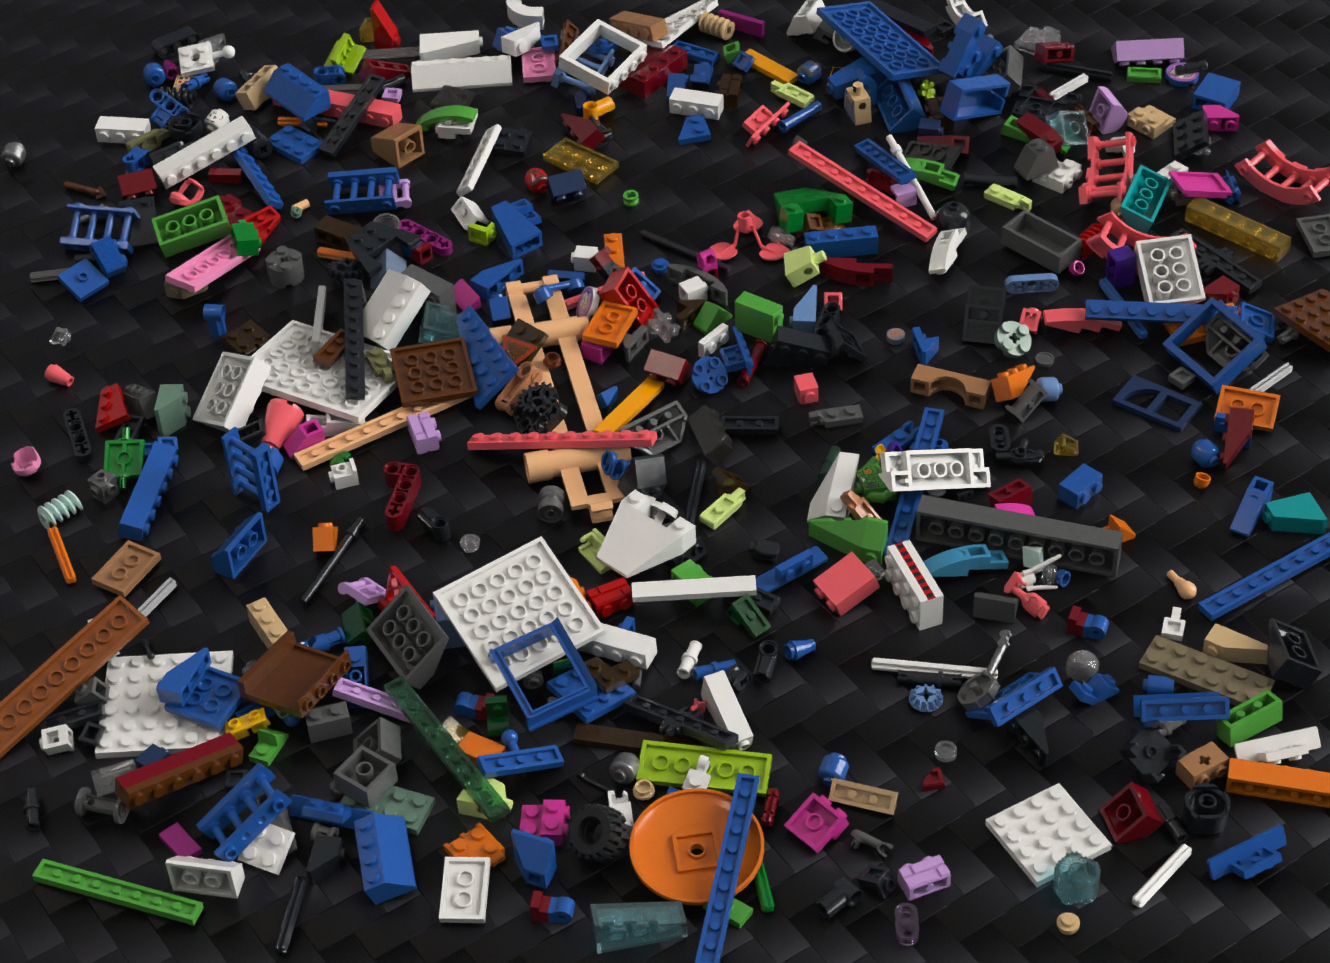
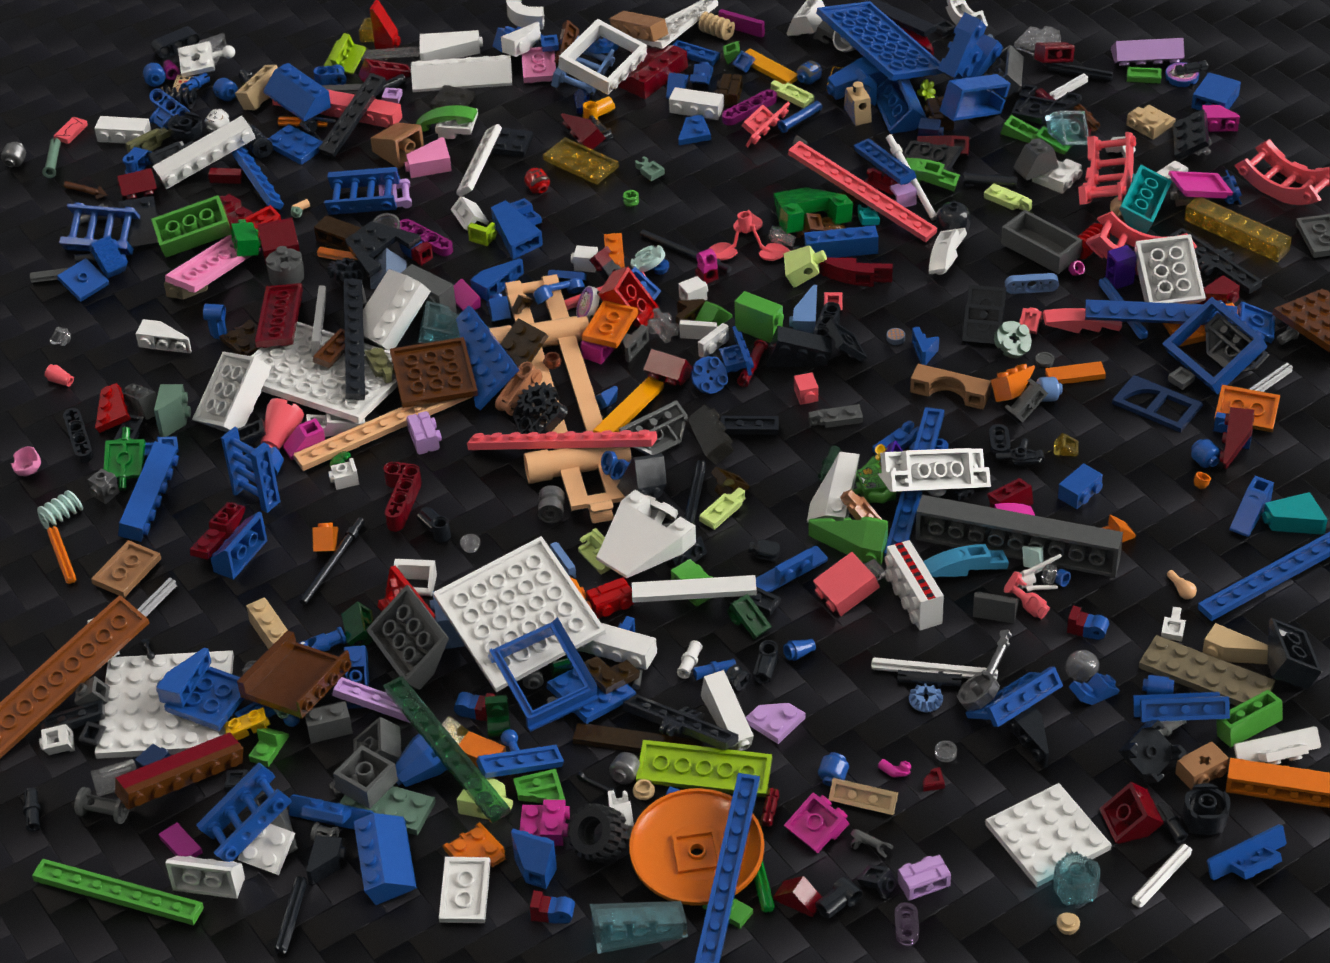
(49, 169): none -> sand green pin
(71, 130): none -> coral tile
(160, 336): none -> white slope
(178, 197): coral piece -> none
(219, 530): none -> dark red slope
(277, 234): none -> dark red slope
(279, 315): none -> dark red plate
(363, 591): lavender plate -> none
(418, 763): none -> blue cone
(419, 570): none -> white tile
(428, 159): none -> bright pink slope
(517, 349): clear orange piece -> none
(520, 303): none -> dark brown tile
(539, 787): none -> bright green wing
(564, 560): none -> medium blue tile
(566, 185): dark blue brick -> none
(648, 258): none -> light aqua tile
(649, 170): none -> sand green plate
(678, 273): dark grey slope -> none
(695, 329): none -> white tile
(698, 778): white plate -> none
(699, 706): coral hand -> none
(734, 115): none -> magenta beam
(775, 720): none -> lavender plate
(798, 895): none -> dark red slope
(867, 216): none -> teal plate
(895, 771): none -> dark pink arm
(1036, 128): dark red slope -> none
(1077, 372): none -> orange tile
(1107, 111): lavender brick -> none

